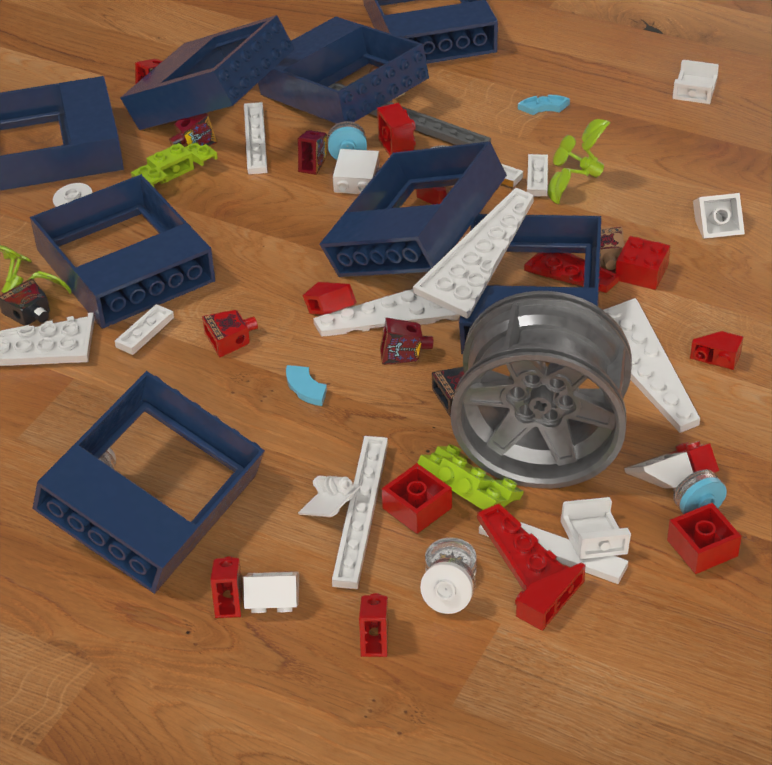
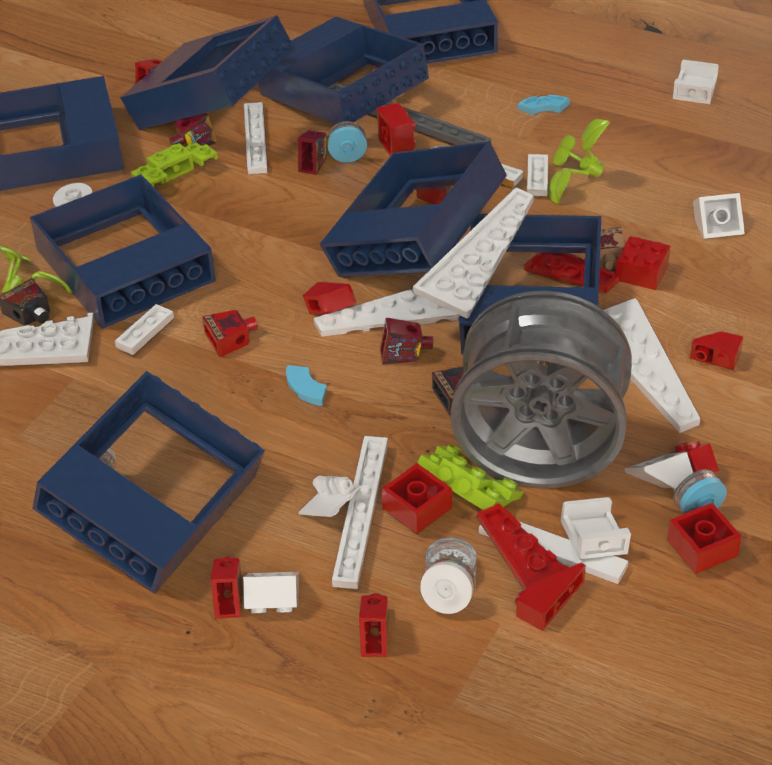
(354, 170): white panel -> none

